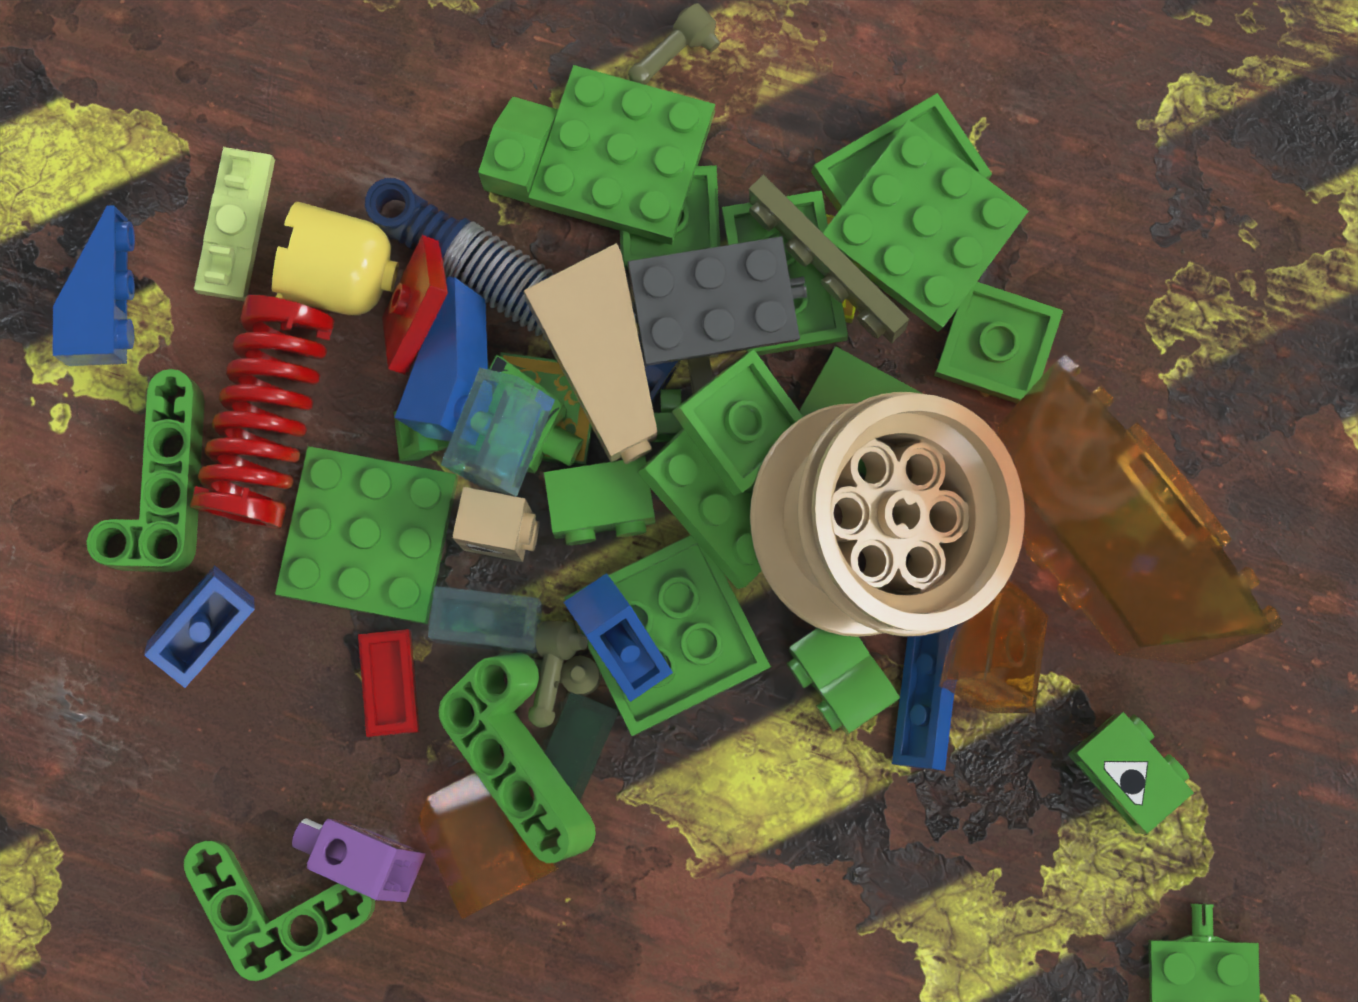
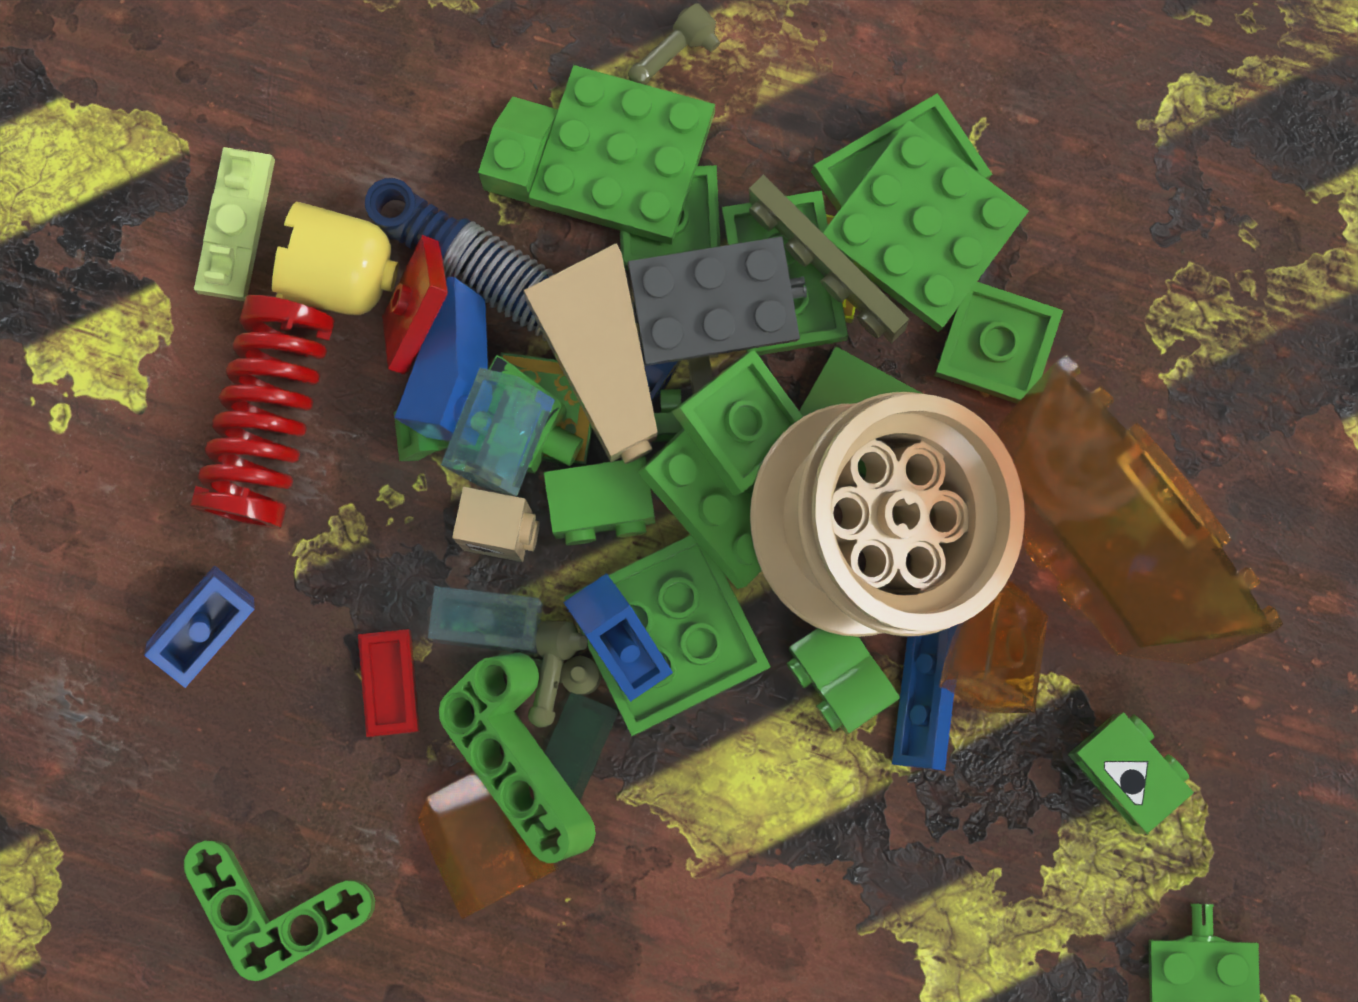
(92, 305): blue slope -> none
(157, 474): bright green beam -> none
(359, 858): medium lavender torso -> none
(367, 535): bright green plate -> none

